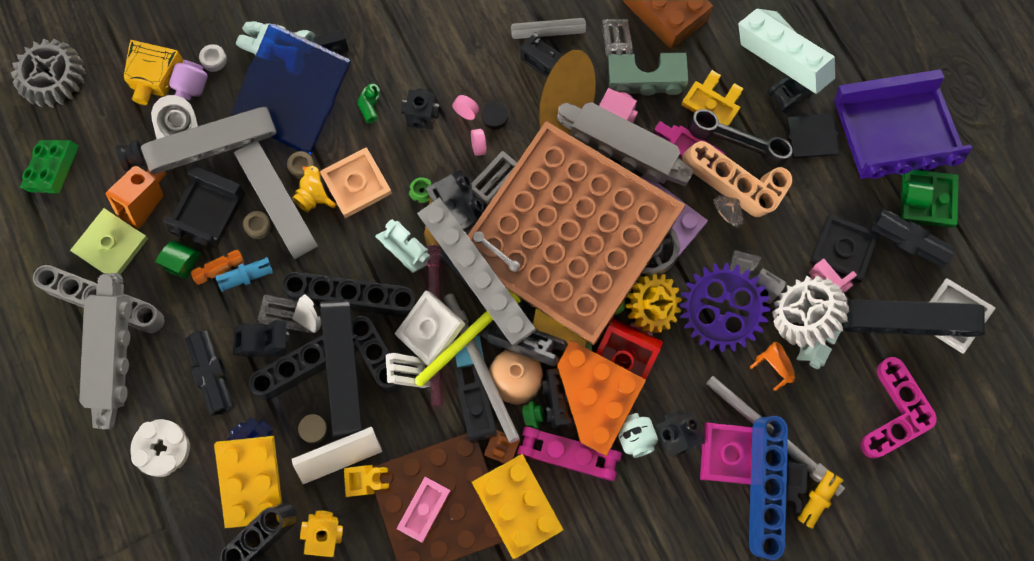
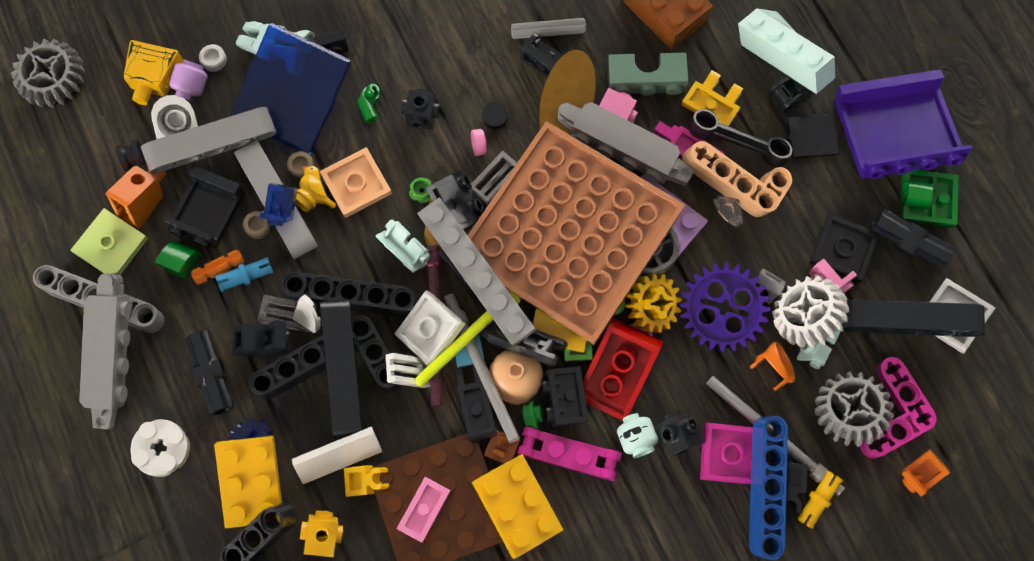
(49, 166): green plate -> none
(279, 204): none -> clear blue bracket
(312, 429): dark tan tile -> none
(465, 107): bright pink tile -> none
(480, 238): light grey hinge -> none
(597, 395): orange plate -> none
(617, 45): clear tile -> none
(745, 261): clear tile -> none
(835, 394): none -> light grey gear
(924, 473): none -> orange bracket

